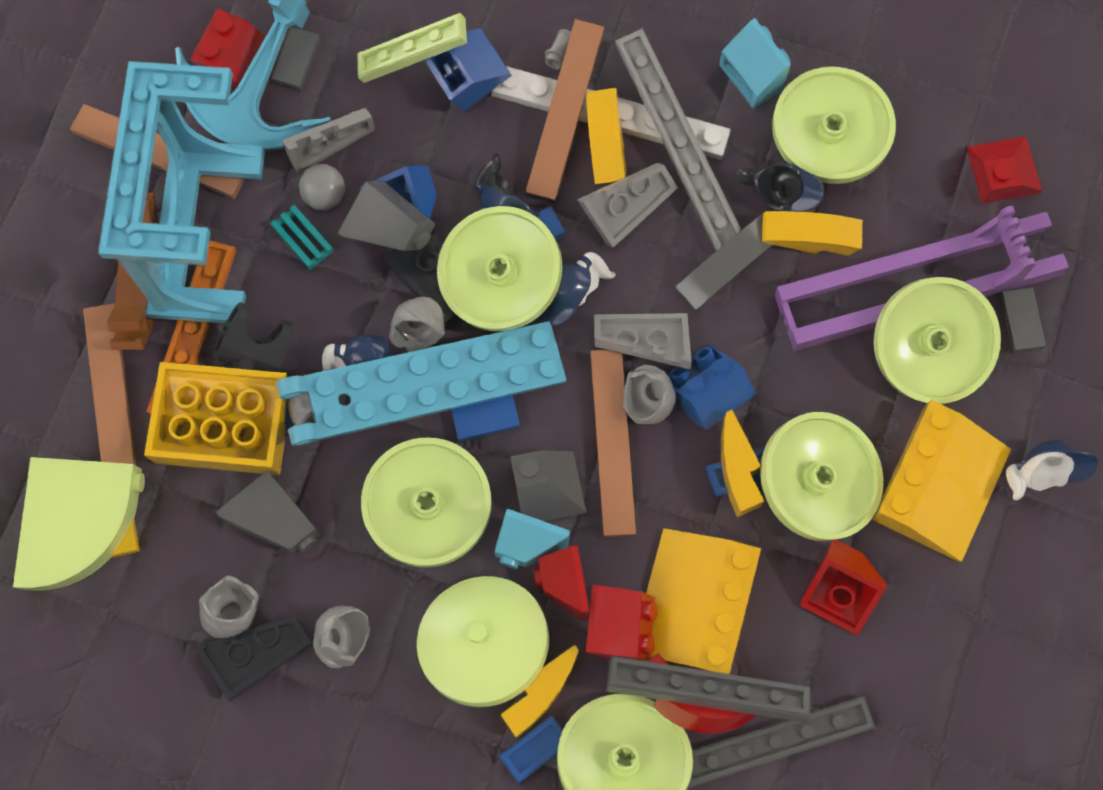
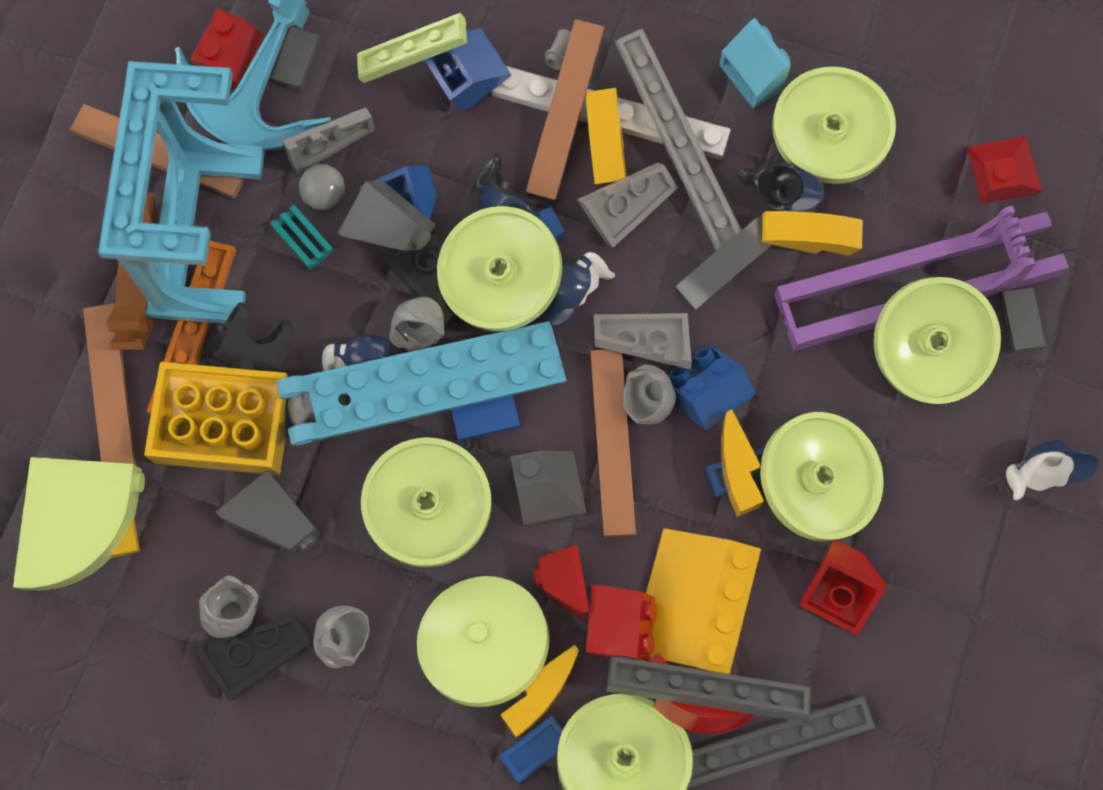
(527, 539): medium azure slope -> none
(942, 481): yellow slope -> none

